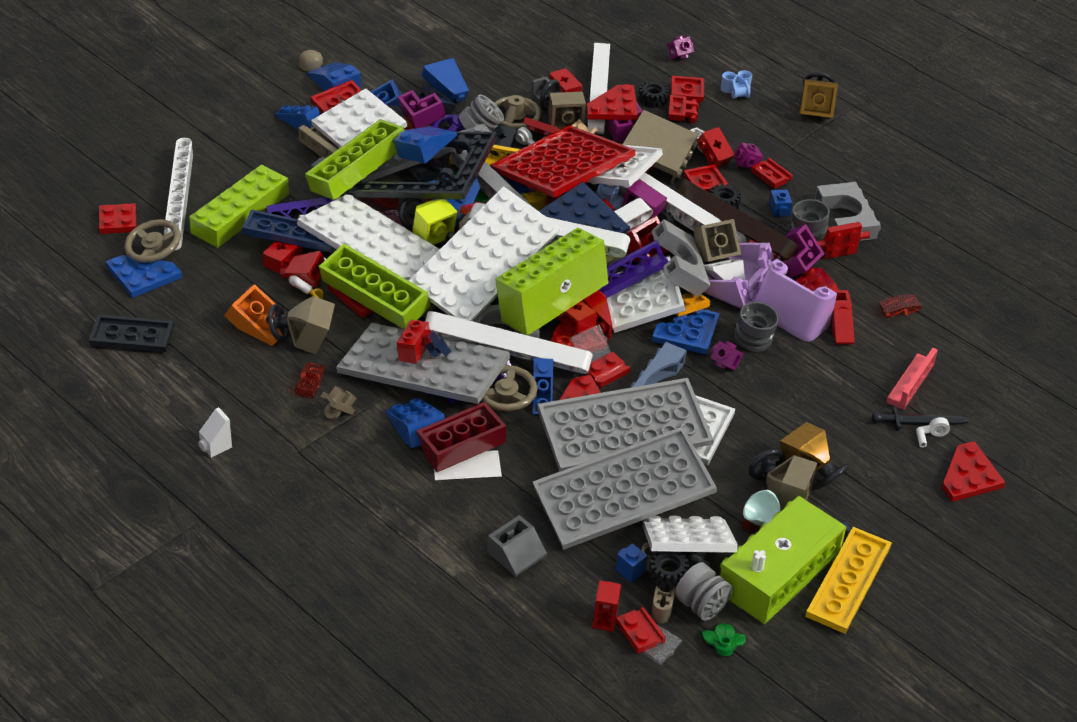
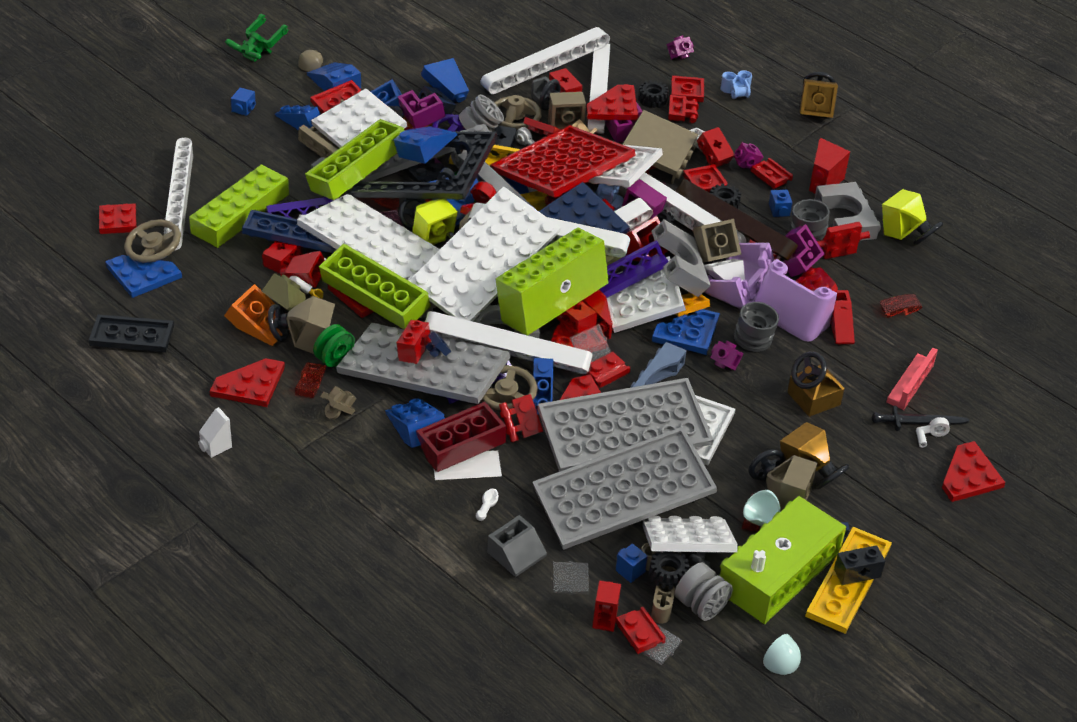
(243, 101): none -> blue brick
(249, 384): none -> red plate
(256, 44): none -> green piece
(284, 291): none -> olive slope
(333, 345): none -> green wheel
(483, 192): none -> red hair
(489, 500): none -> white piece
(526, 415): none -> red plate
(544, 60): none -> white beam
(570, 578): none -> clear piece
(724, 639): green plate -> none
(782, 656): none -> light aqua helmet
(815, 386): none -> pearl gold piece
(829, 165): none -> red slope
(859, 565): none -> black brick
(904, 214): none -> neon yellow piece

